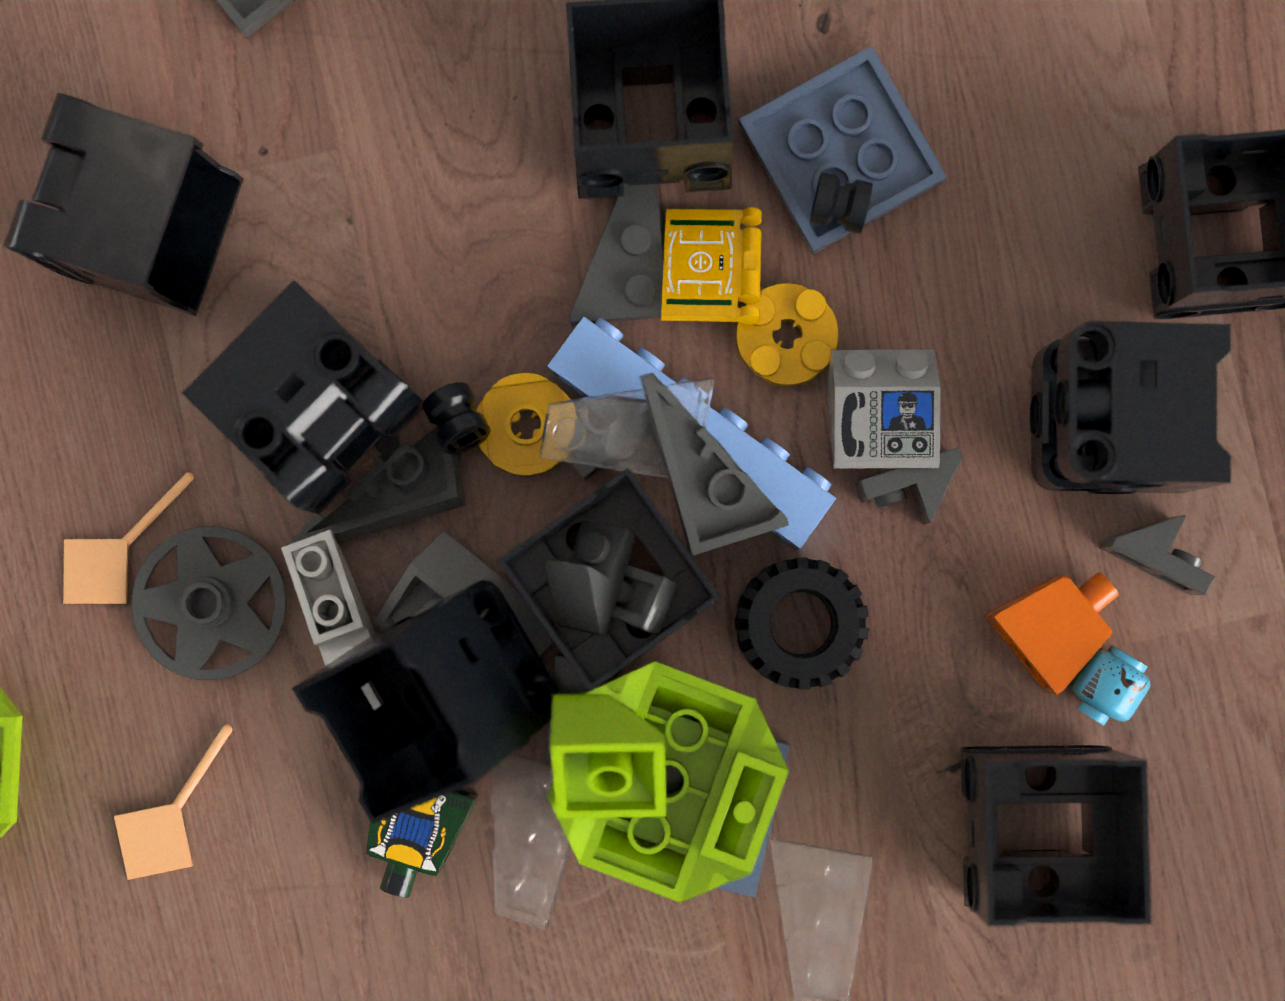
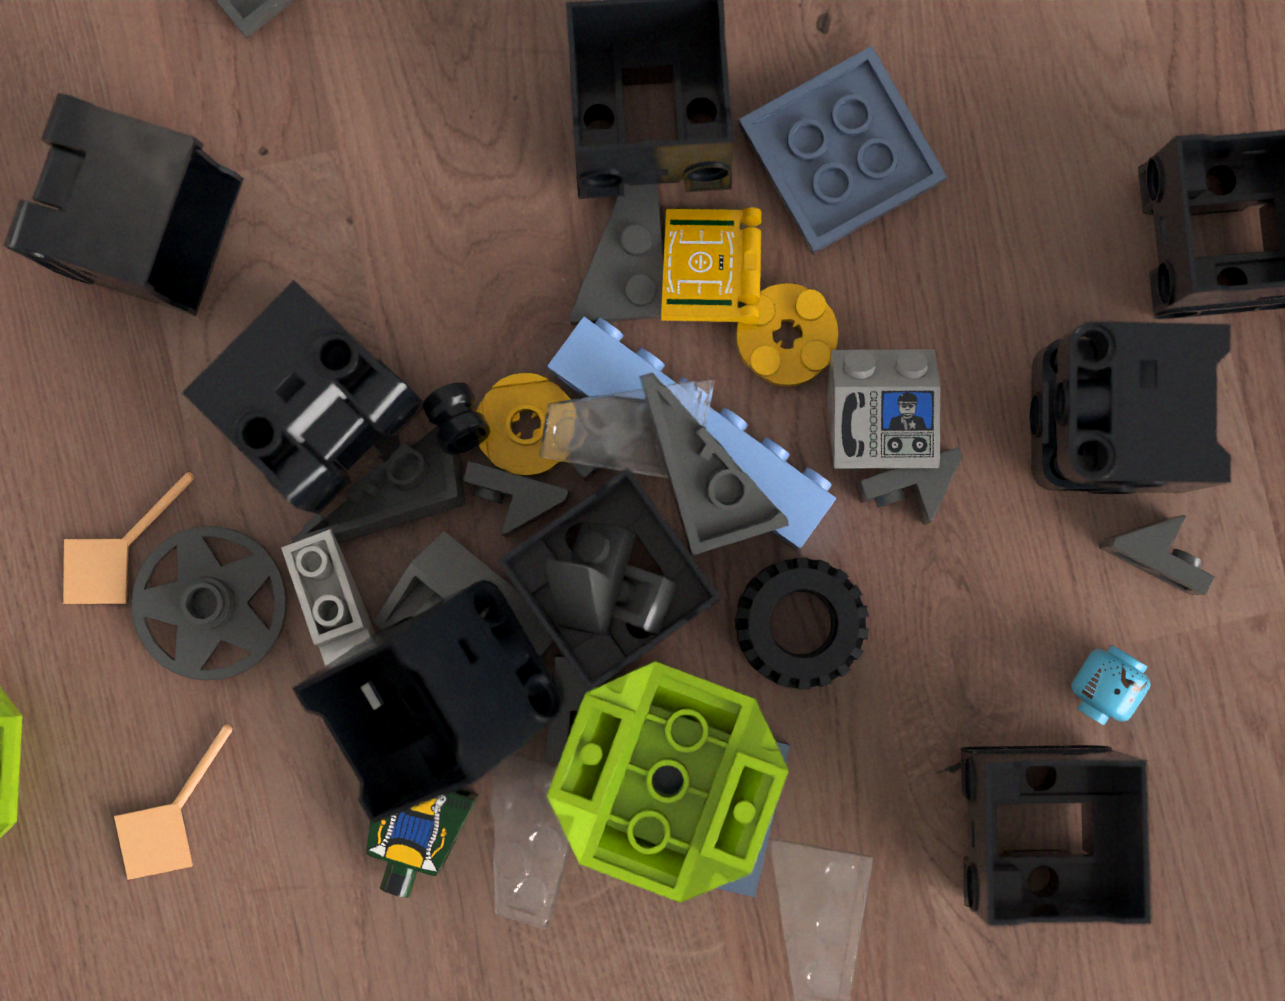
(529, 497): none -> dark grey slope
(605, 759): lime slope -> none
(845, 202): black wheel -> none
(1056, 627): orange torso -> none

